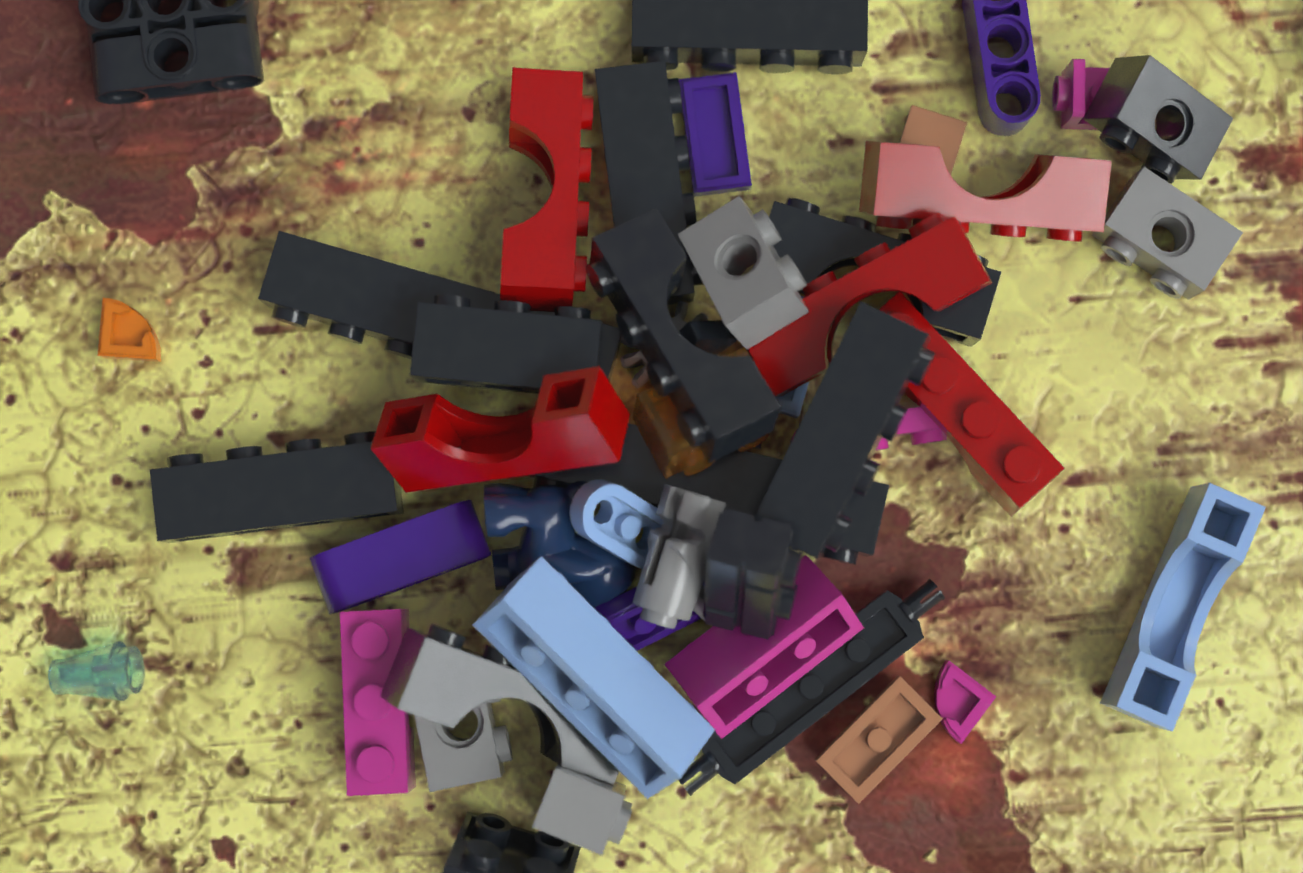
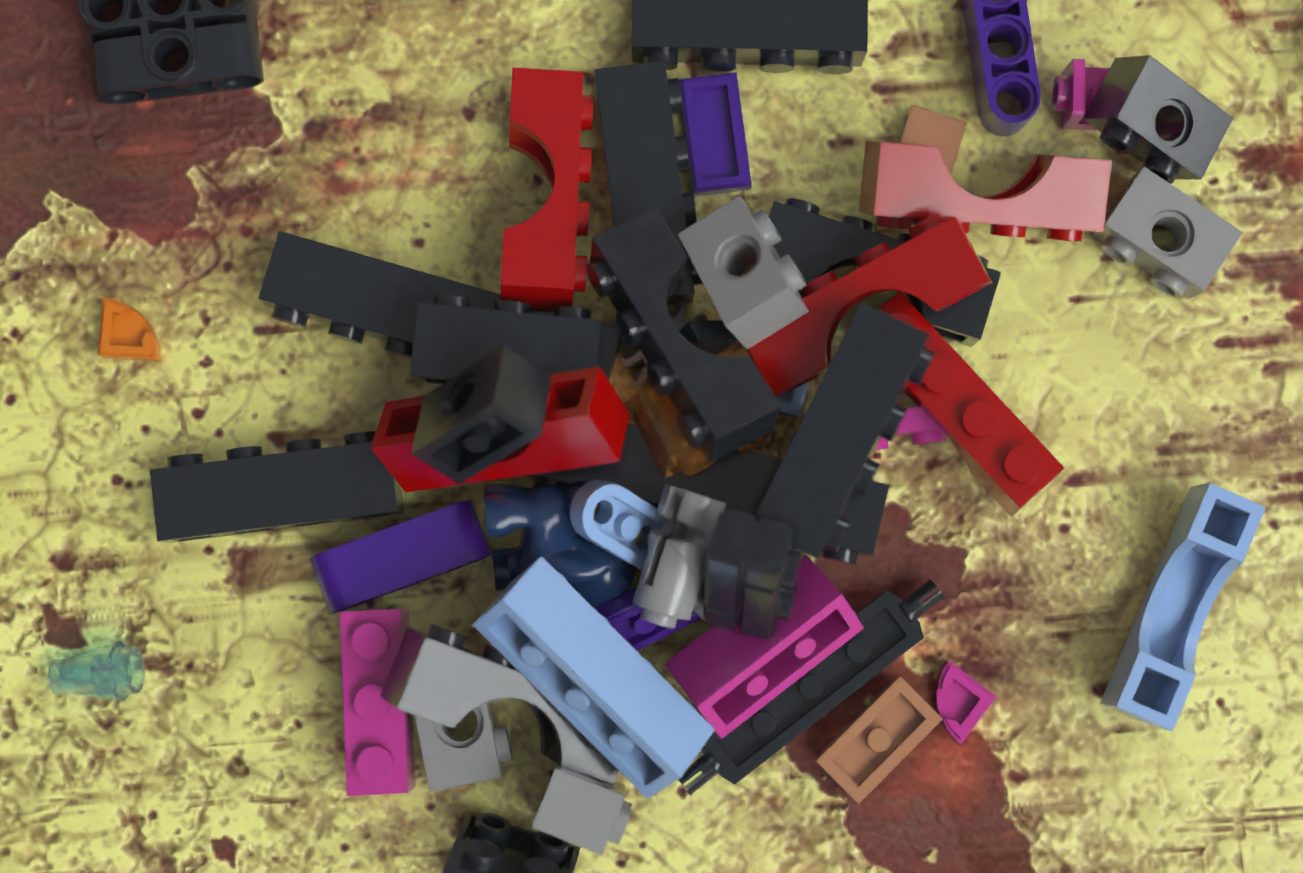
(482, 415): none -> black brick

